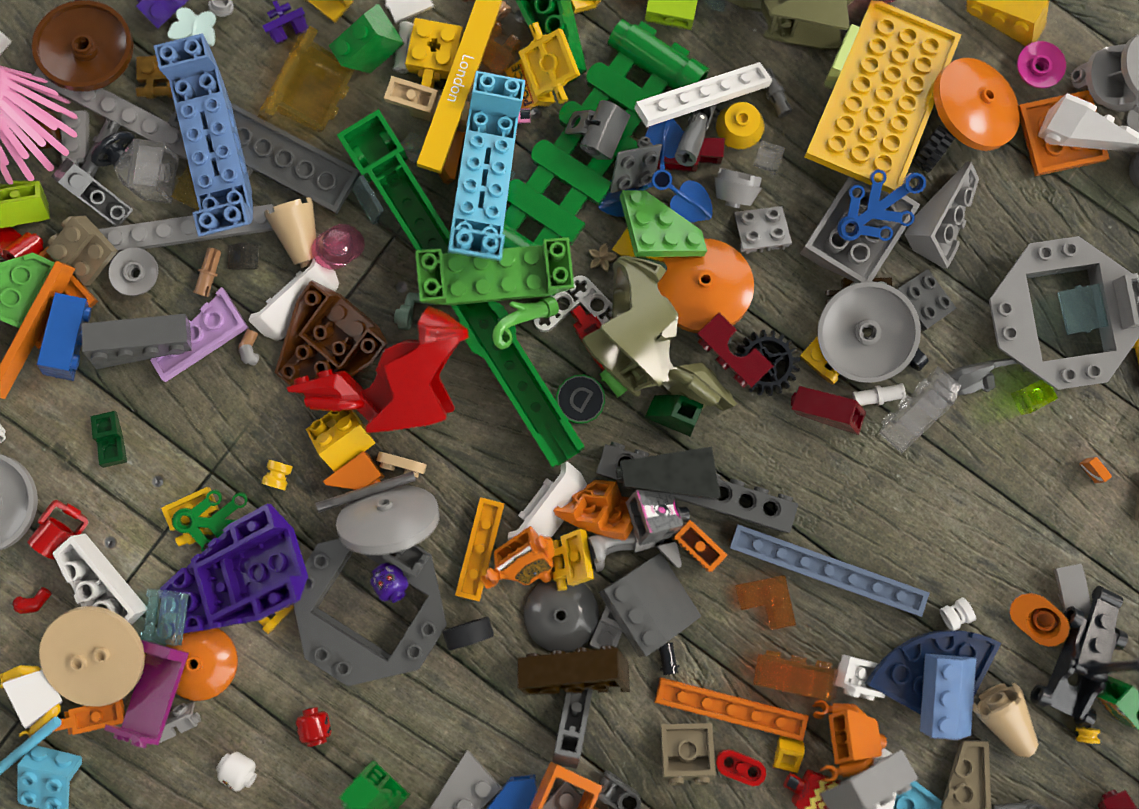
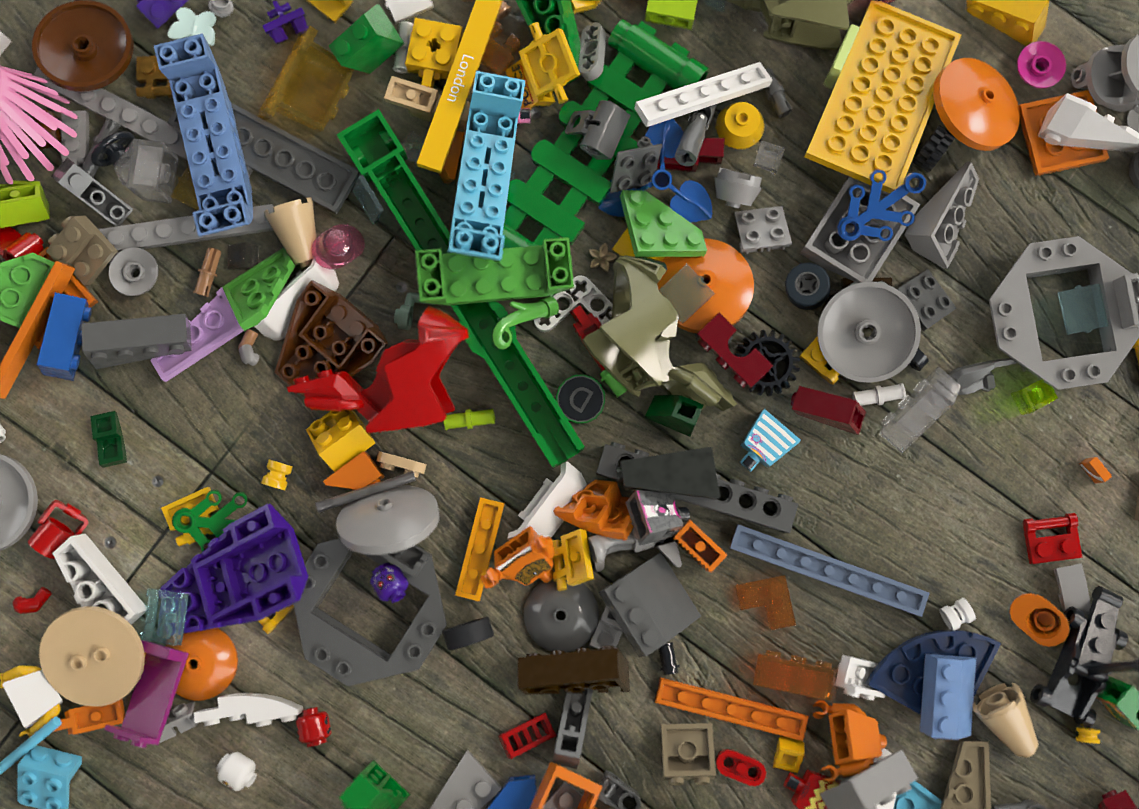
(257, 289): none -> bright green plate
(257, 707): none -> white slope
(469, 419): none -> lime pin
(510, 753): none -> red slope
(592, 39): none -> light grey beam
(686, 292): none -> clear light blue piece
(766, 441): none -> medium azure torso
(803, 278): none -> black wheel
(1052, 547): none -> red plate

